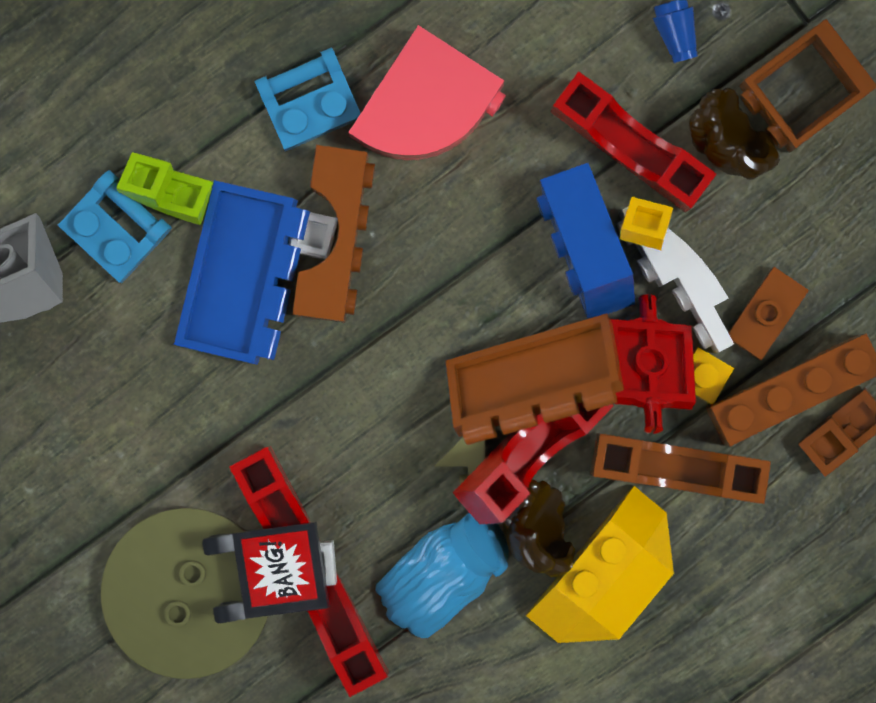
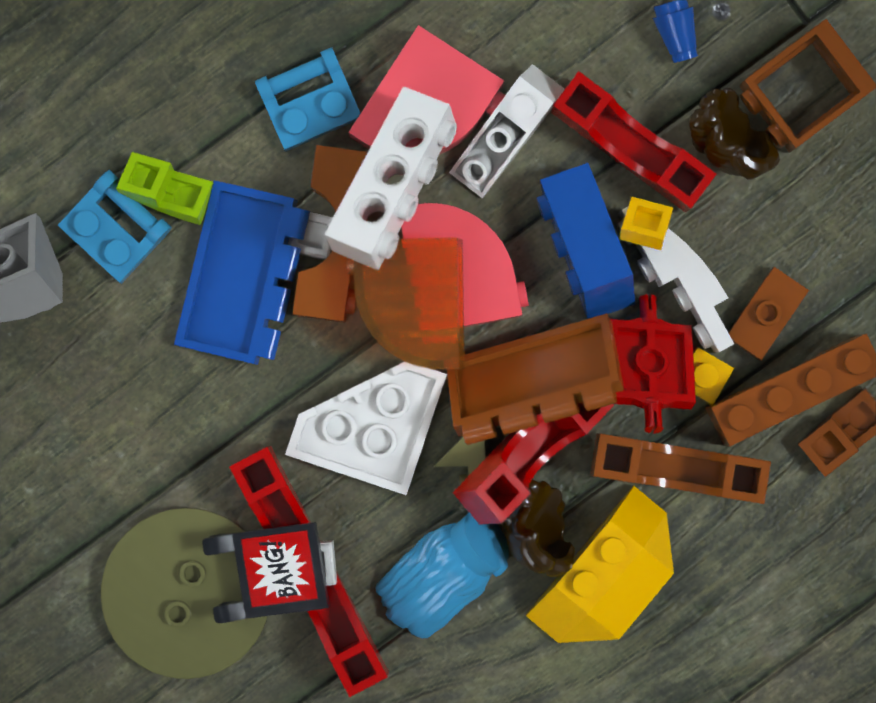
(372, 427): none -> white plate
(409, 118): none -> white brick
(416, 301): none -> clear orange brick
(487, 269): none -> coral brick
(507, 130): none -> white slope

